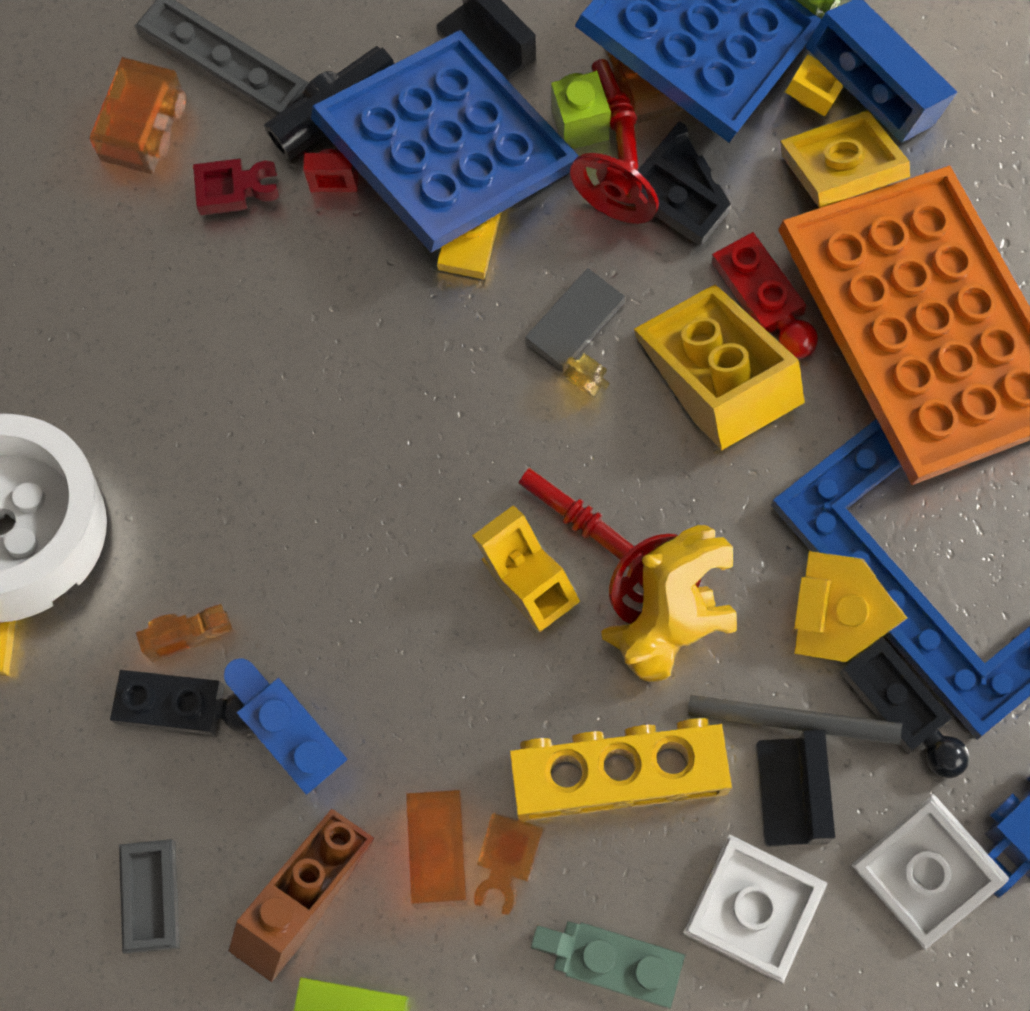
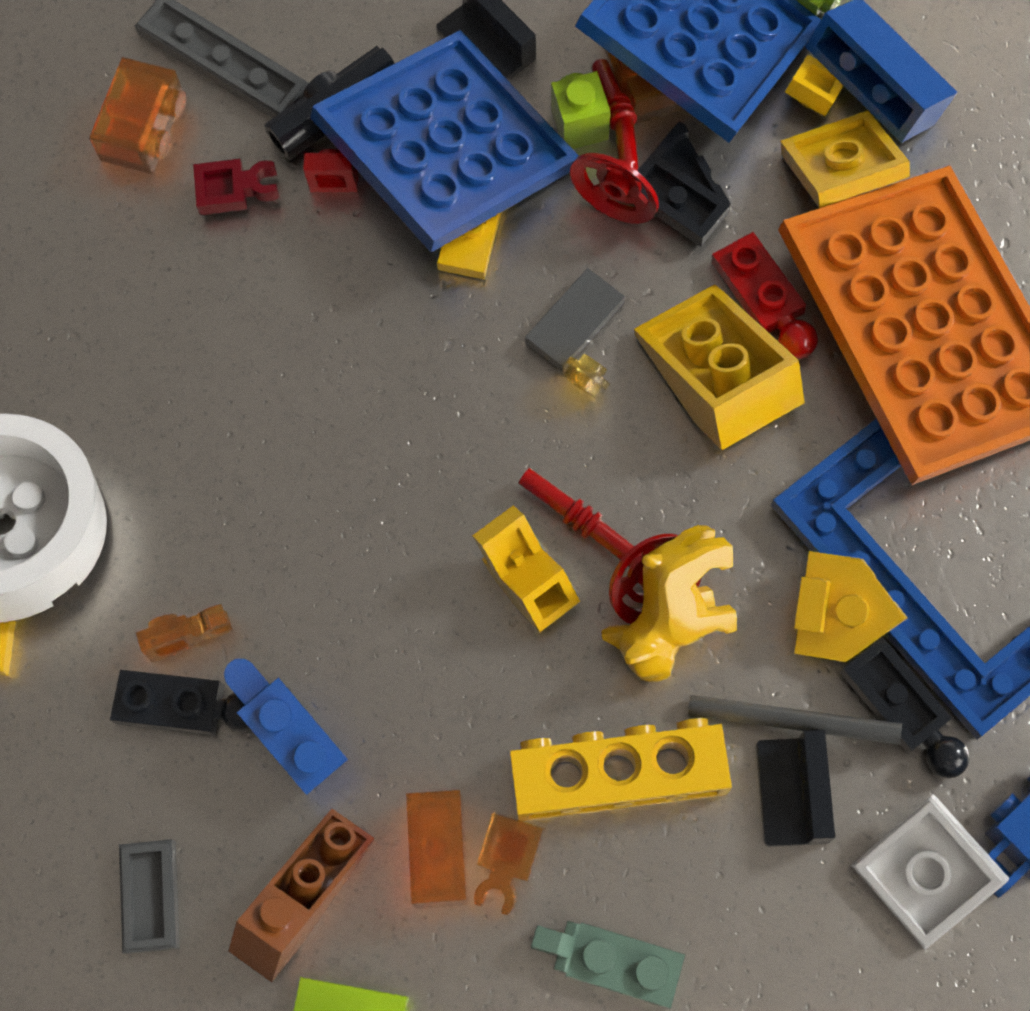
(755, 908): white plate -> none

